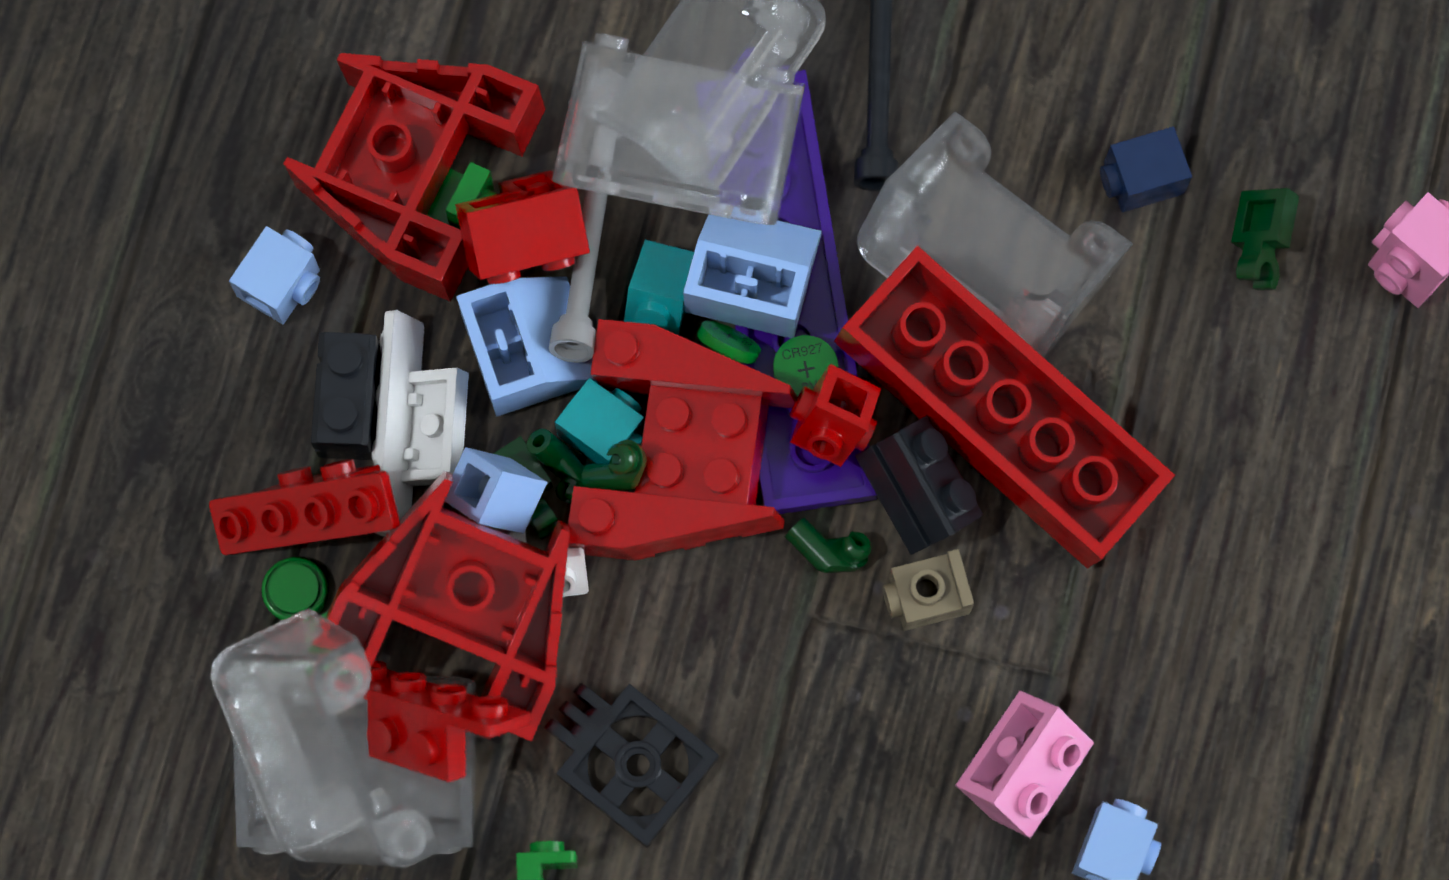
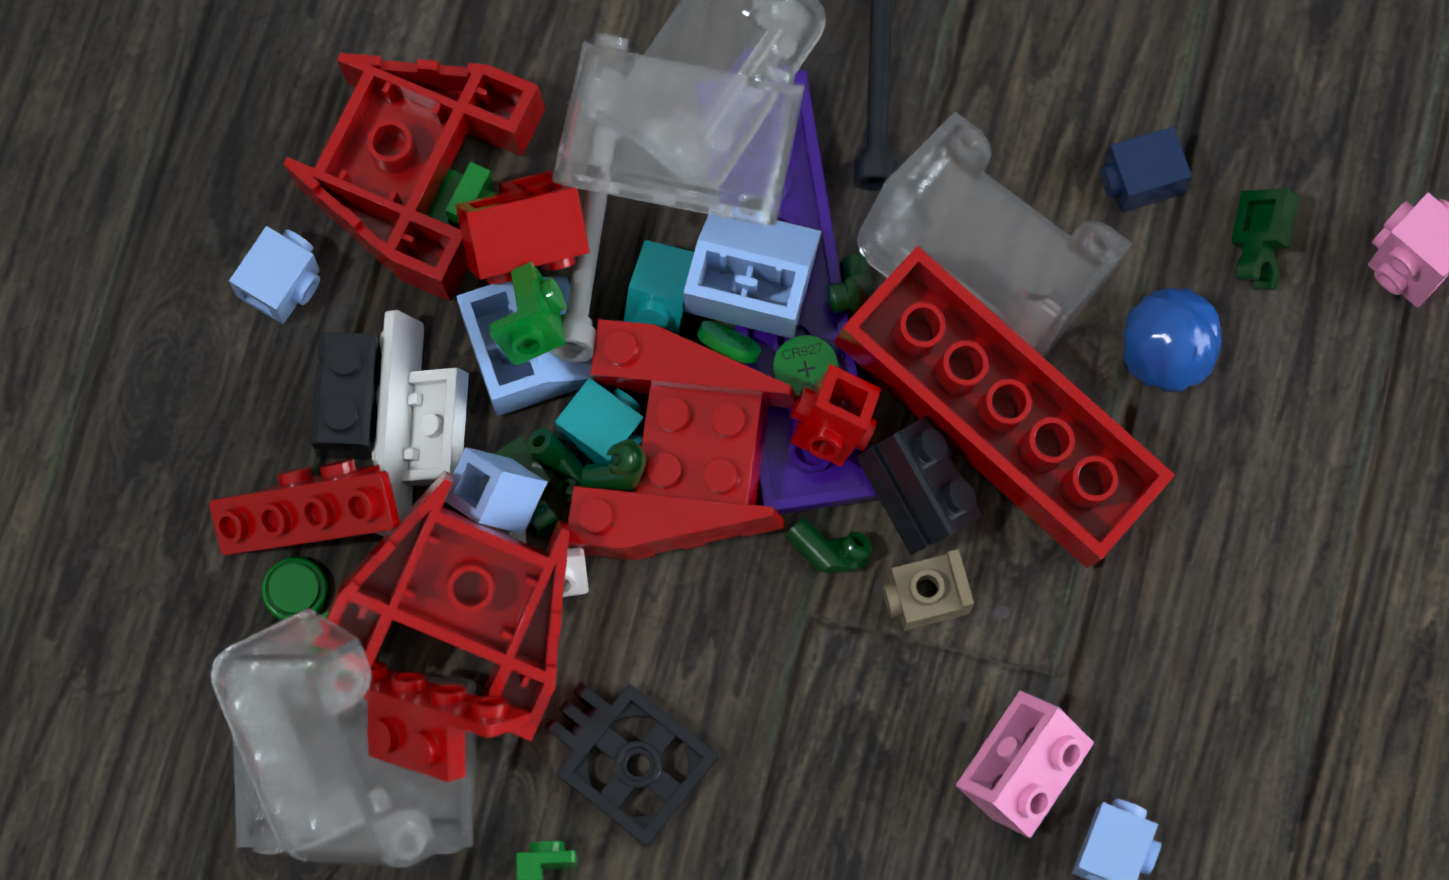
(537, 323): none -> green bracket
(855, 288): none -> dark green arm
(1172, 339): none -> blue hair

